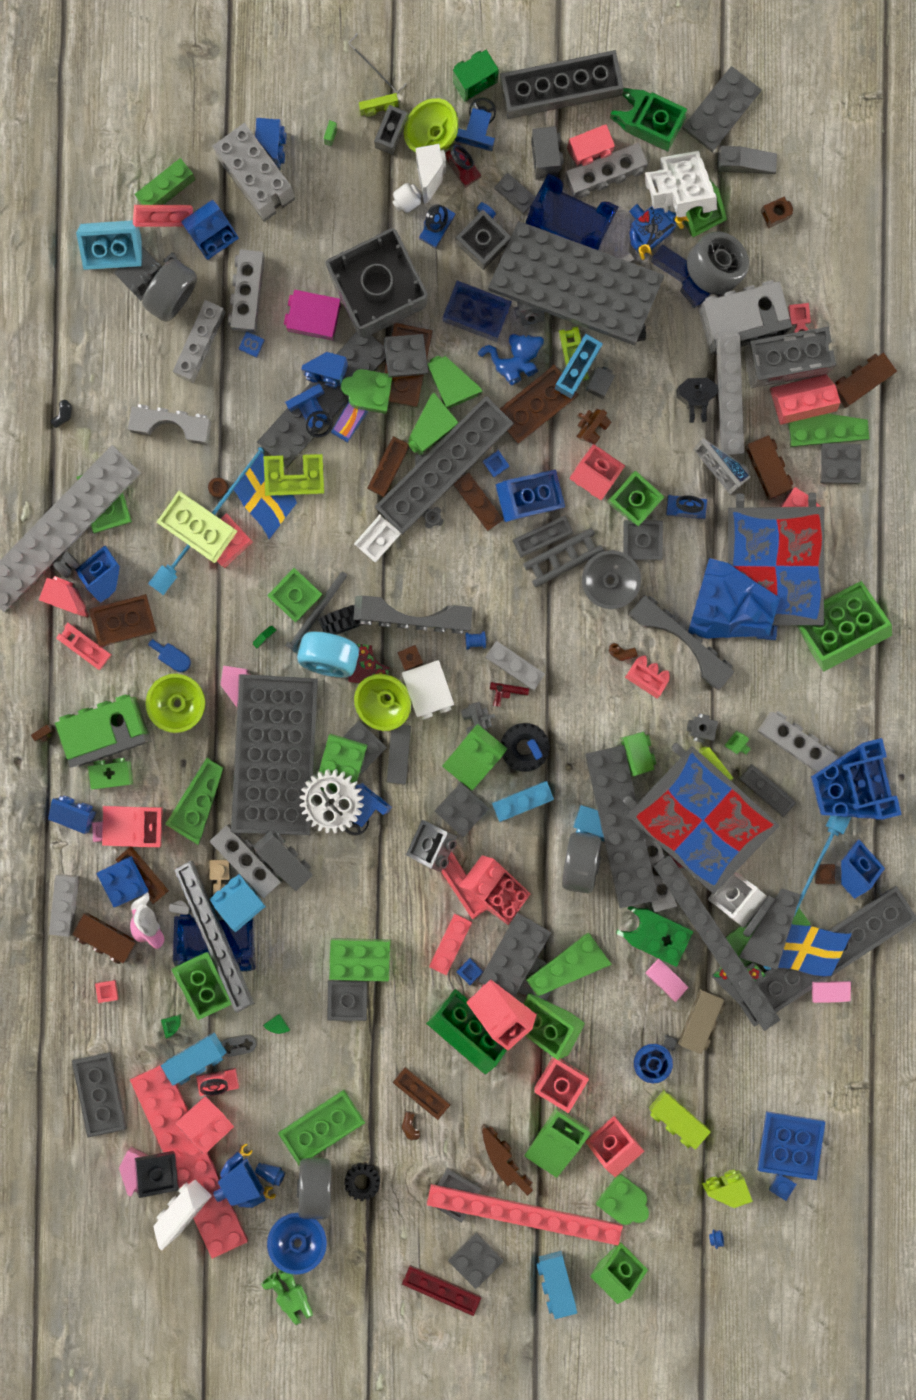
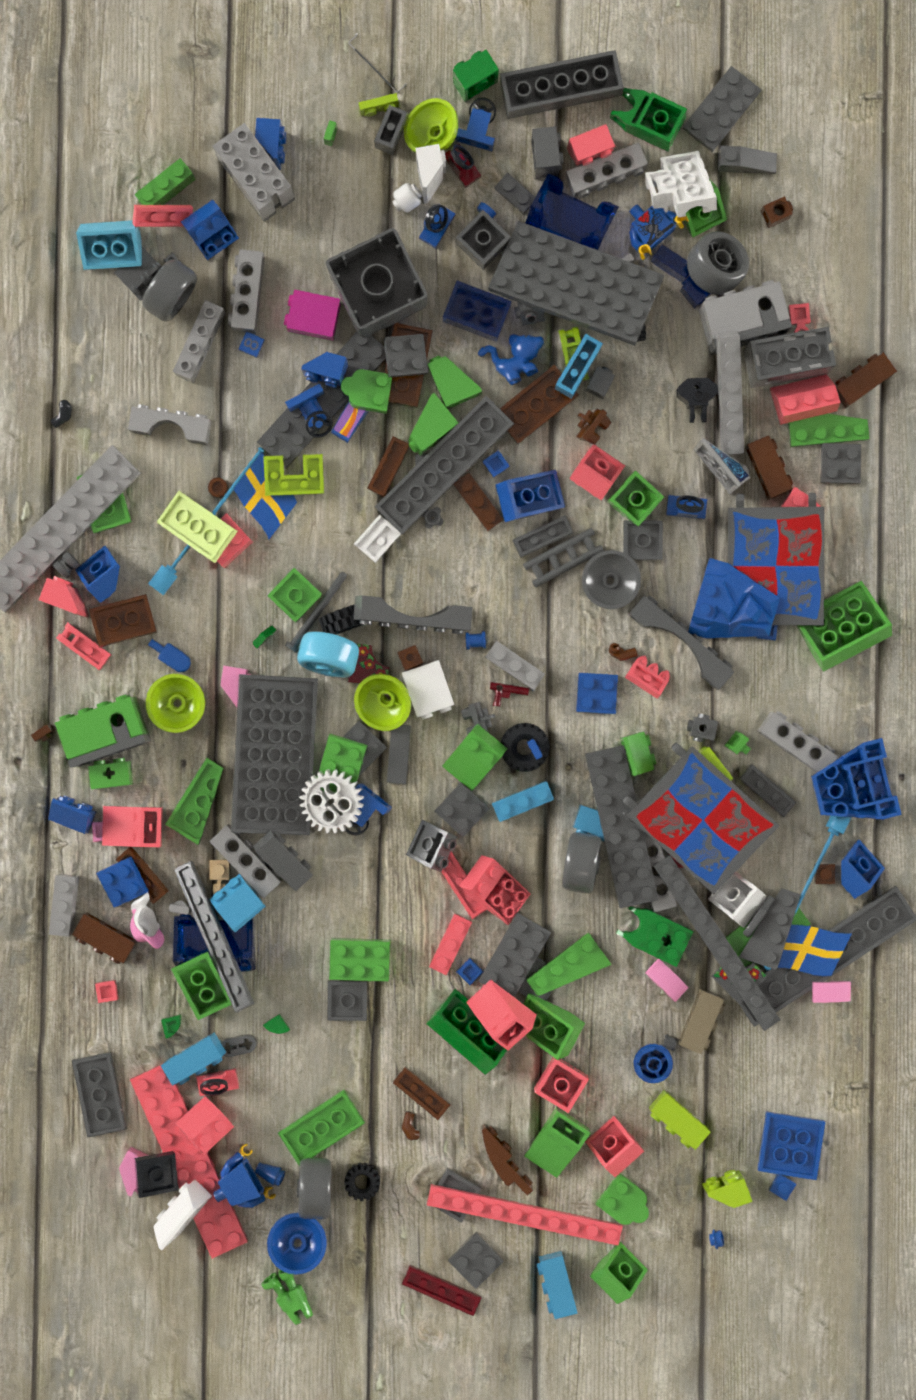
(597, 693): none -> blue plate

